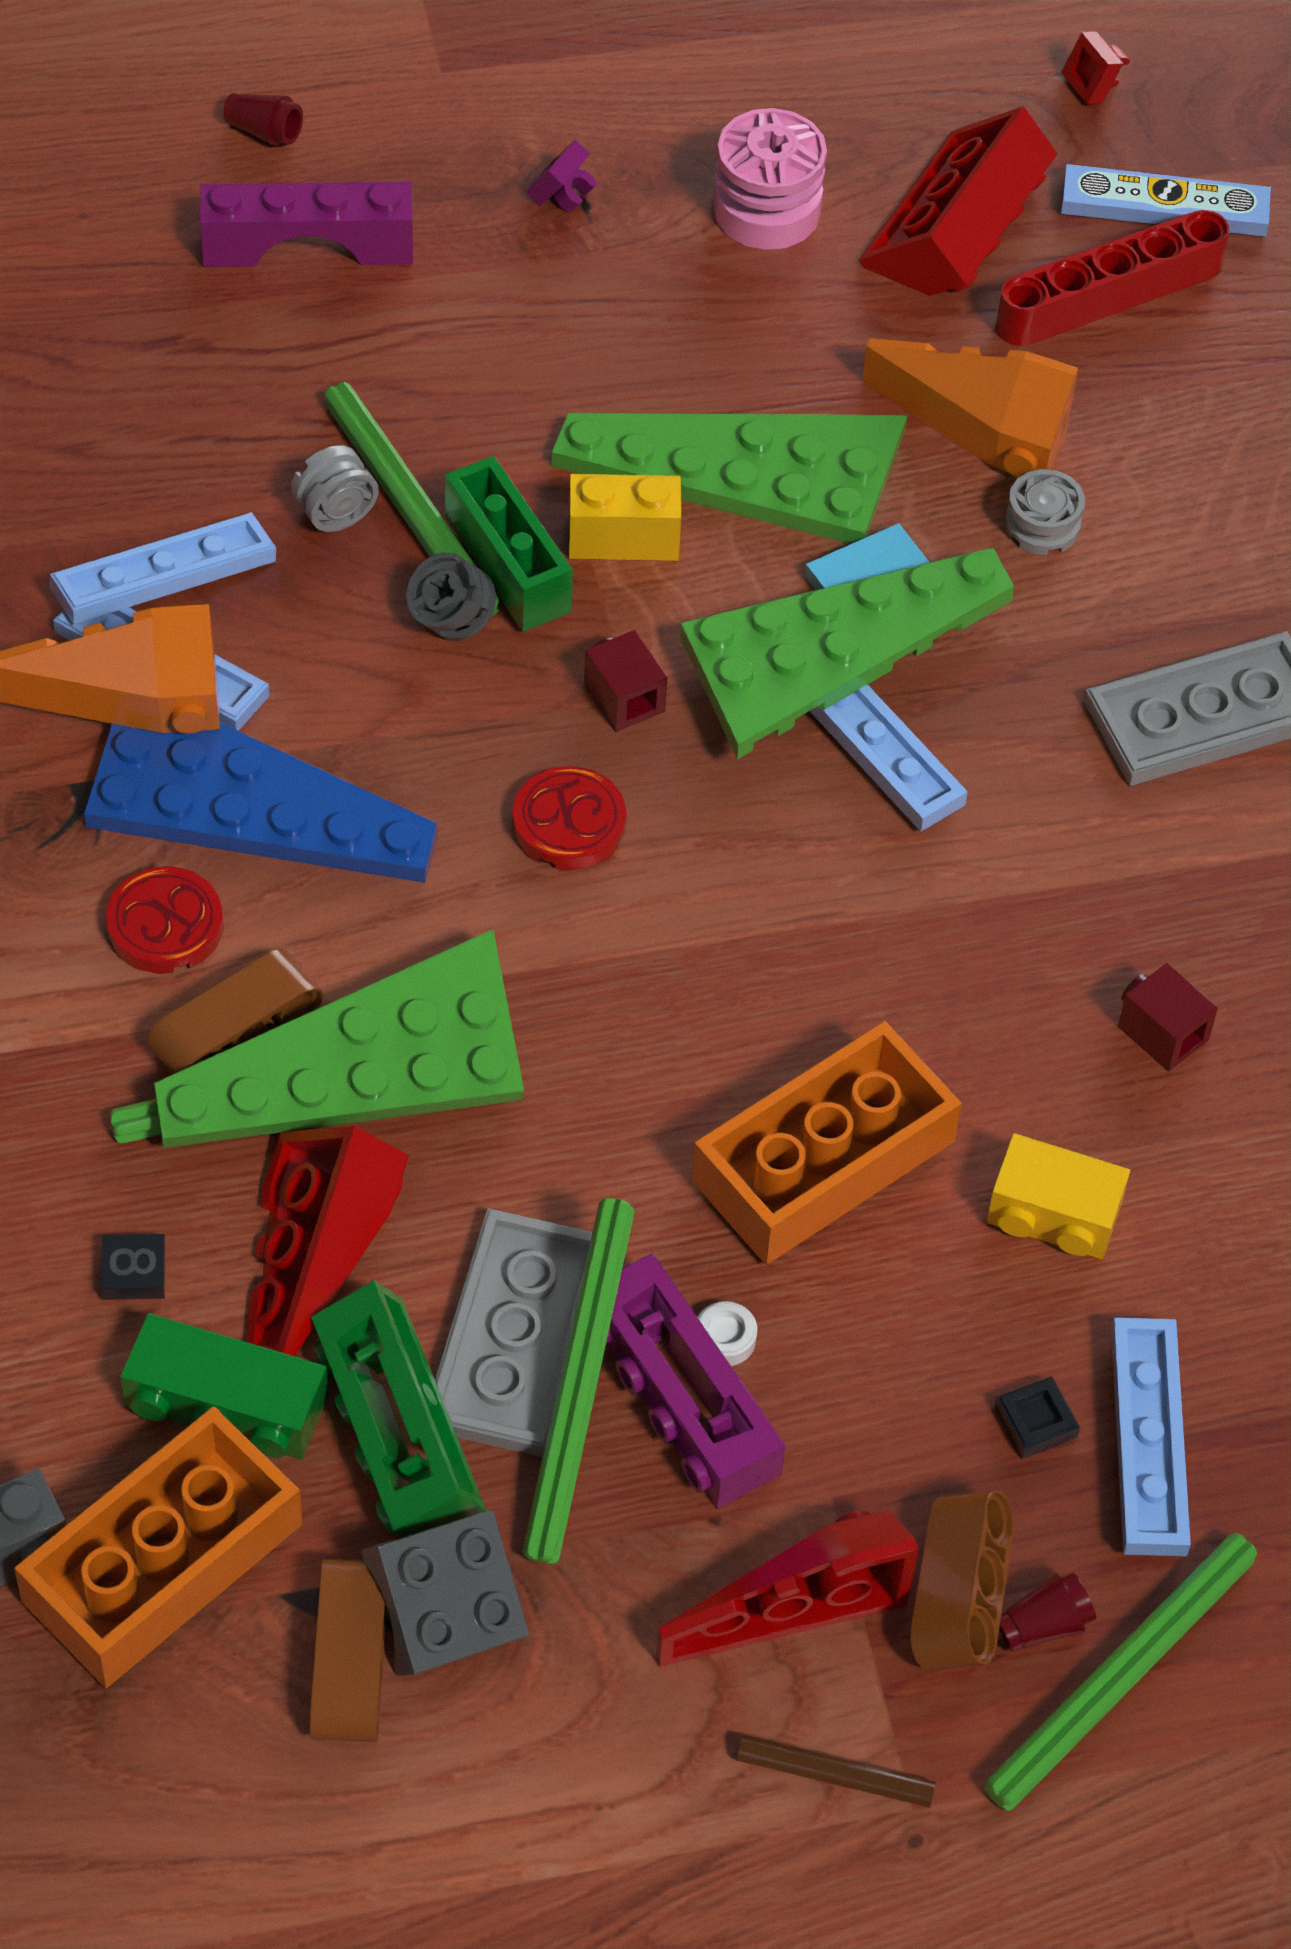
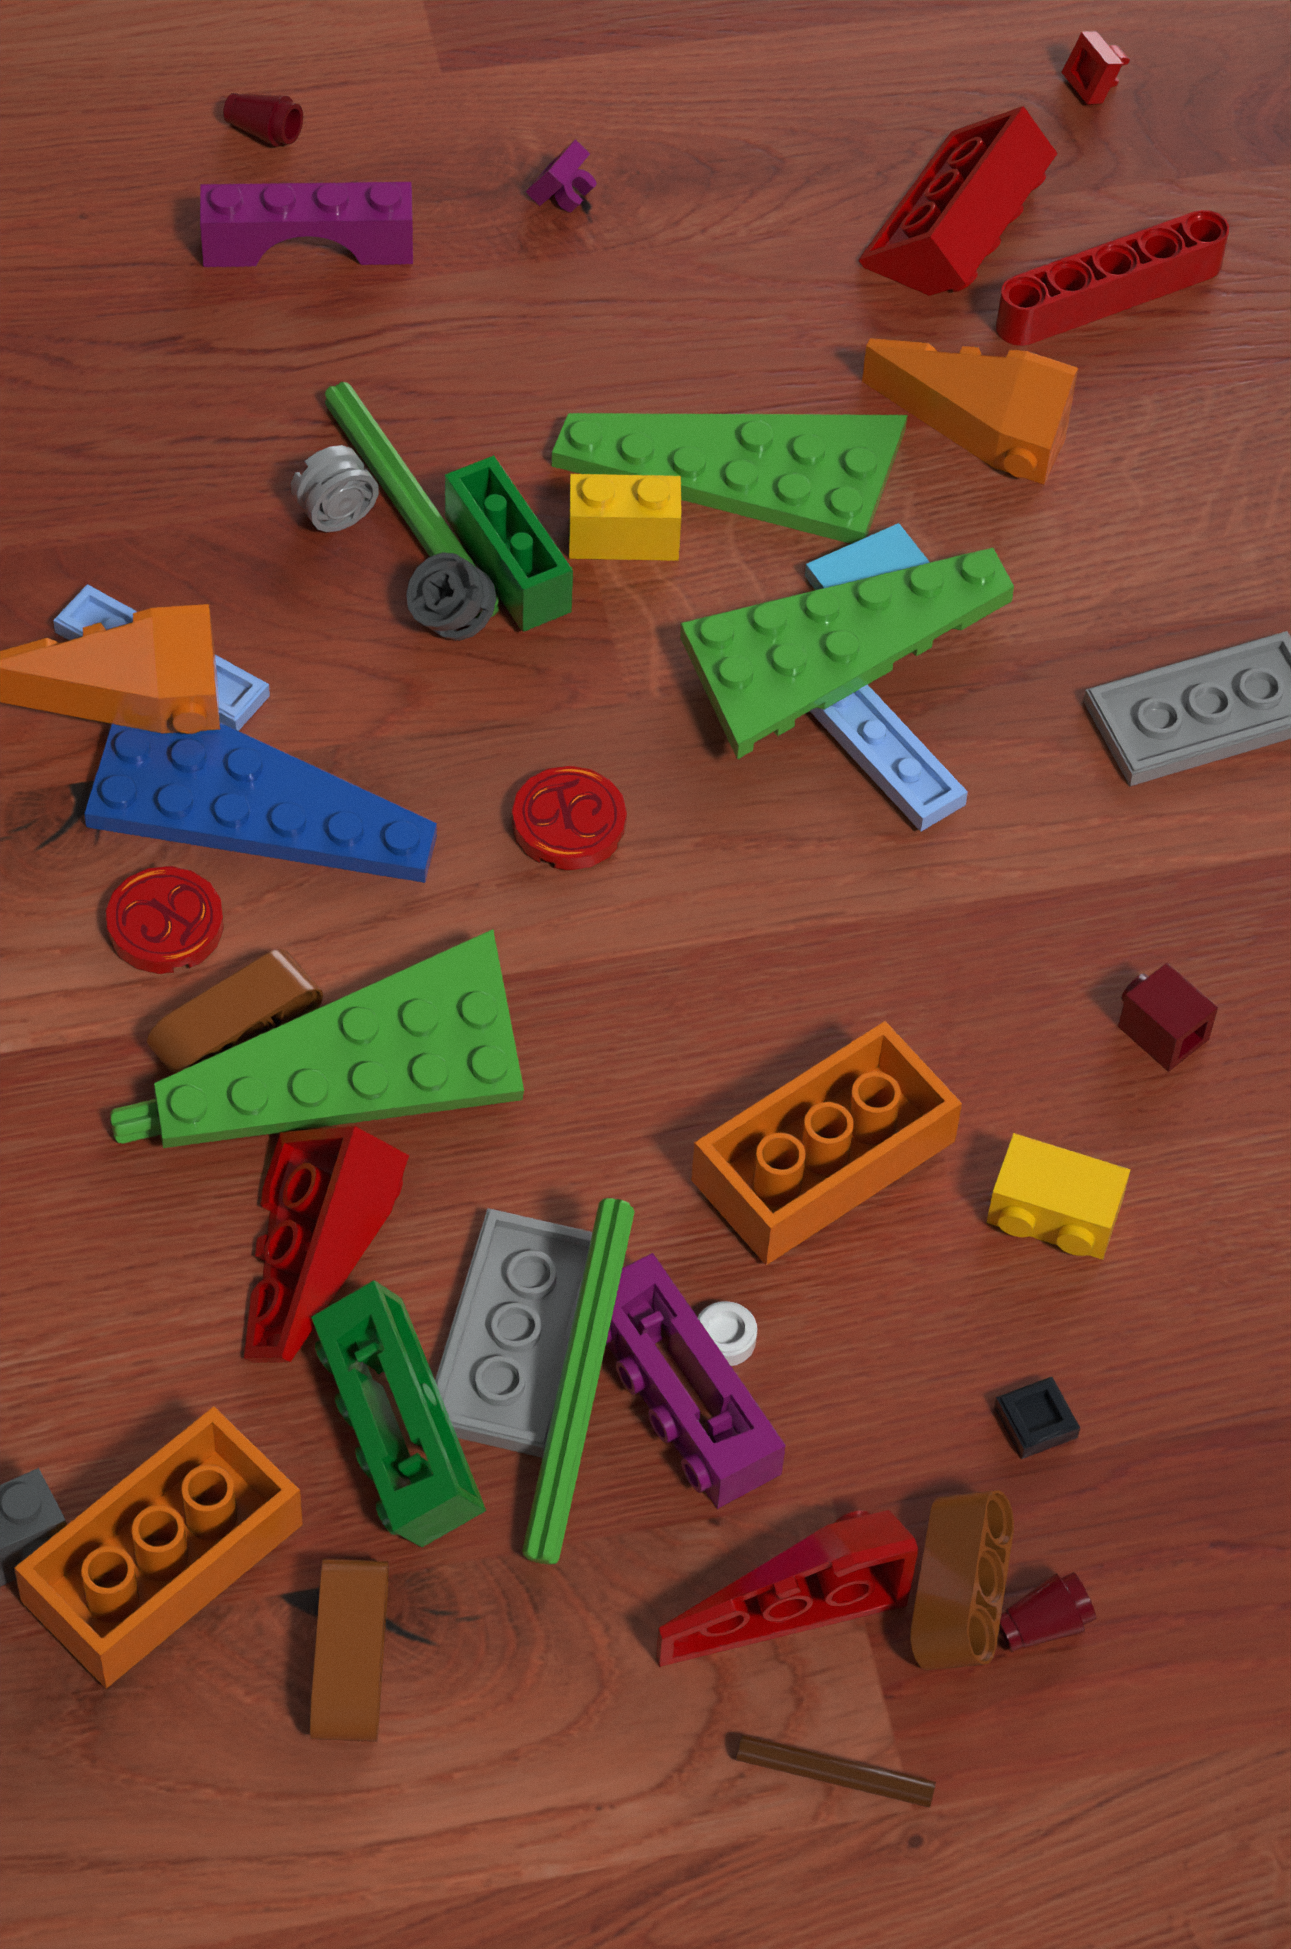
(133, 1266): black tile -> none
(162, 568): light blue tile -> none
(187, 1370): green brick -> none
(447, 1592): dark grey piece -> none
(625, 680): dark red brick -> none
(769, 178): bright pink wheel -> none
(1045, 511): light grey wheel -> none
(1120, 1672): bright green axle -> none
(1150, 1437): light blue plate -> none
(1162, 197): tile -> none

